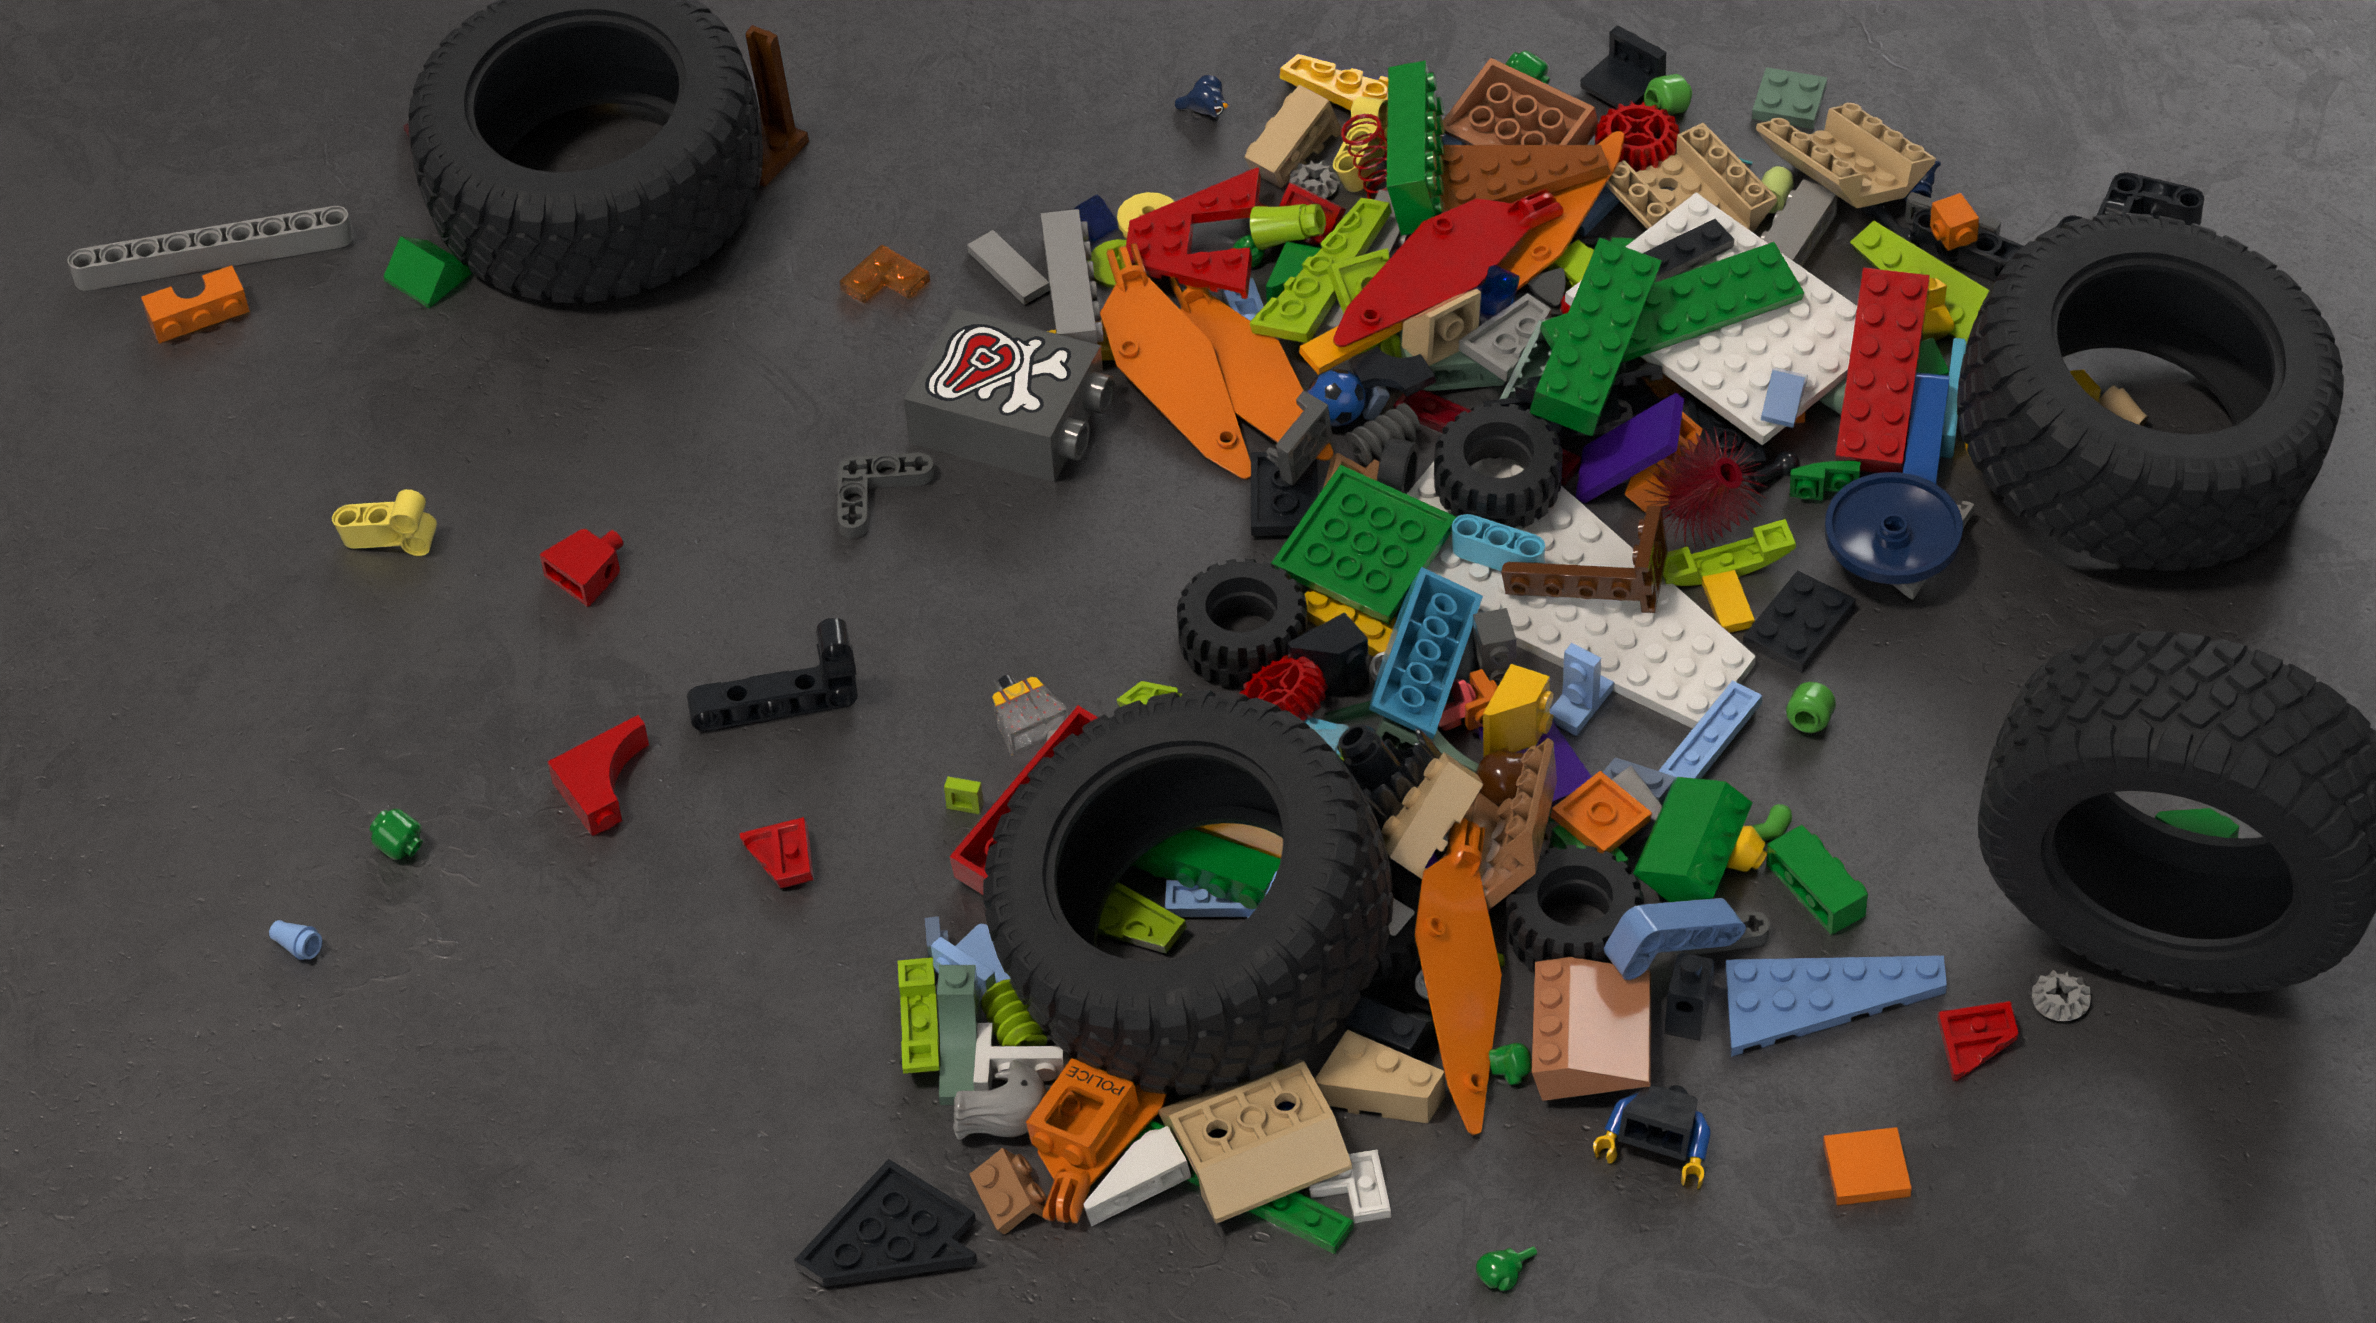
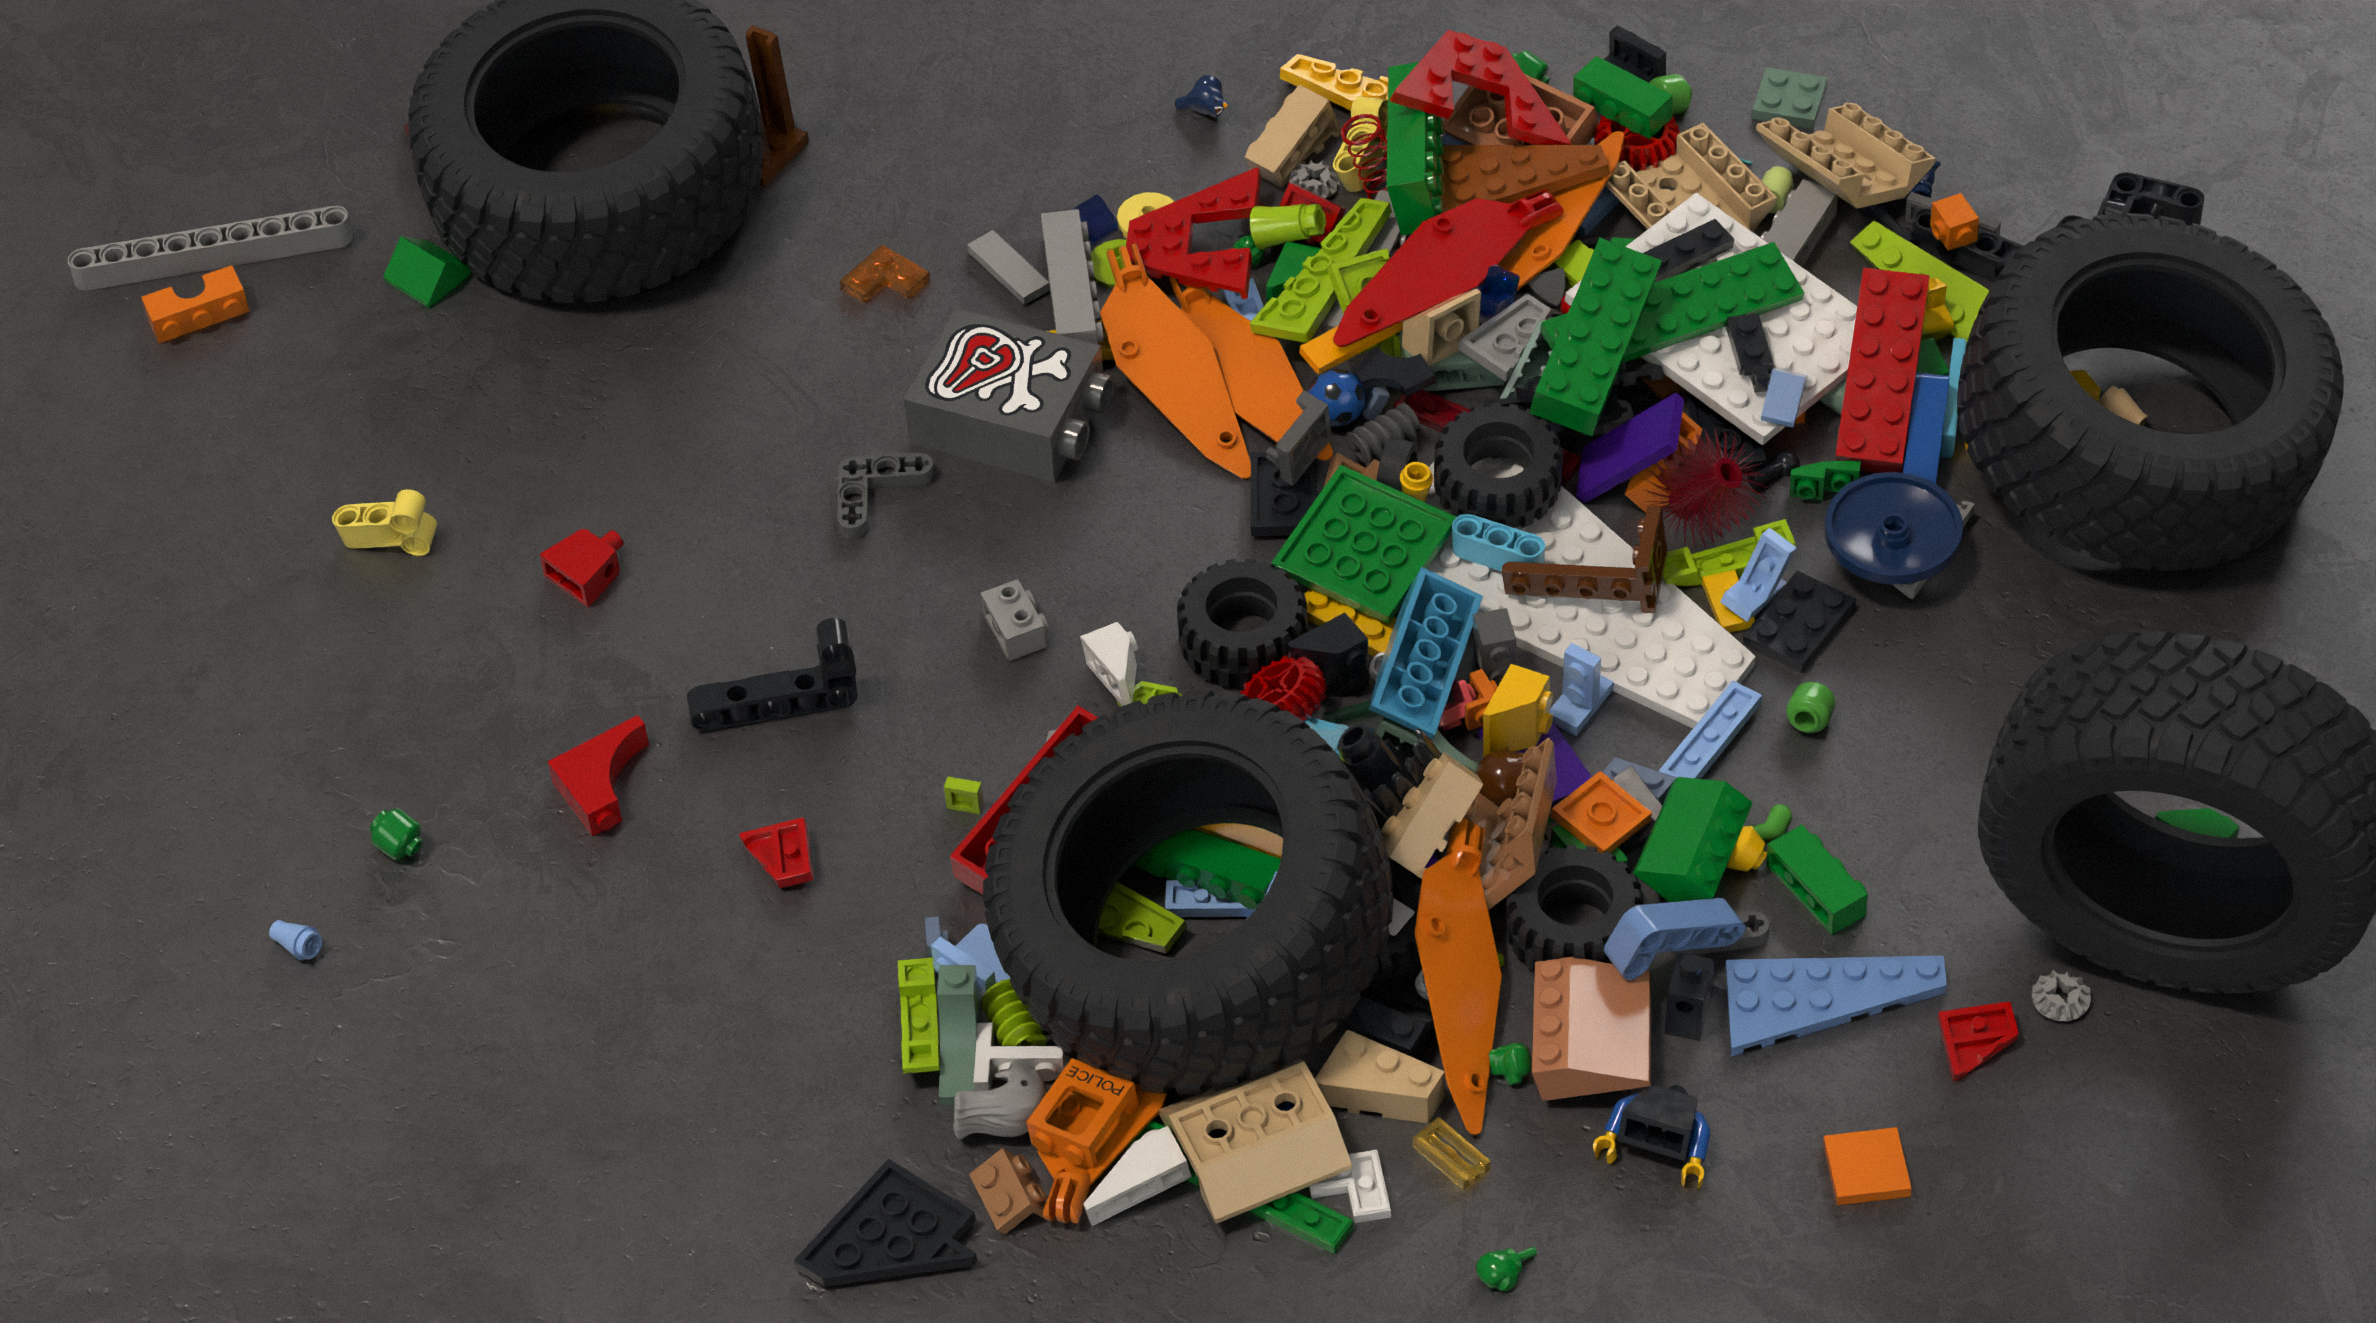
(1014, 619): none -> light grey brick
(1025, 712): clear torso -> none
(1112, 659): none -> white slope
(1416, 480): none -> yellow cone
(1468, 1173): none -> clear yellow tile
(1482, 66): none -> red wing
(1623, 97): none -> green brick
(1750, 349): none -> black hinge
(1761, 577): none -> light blue bracket

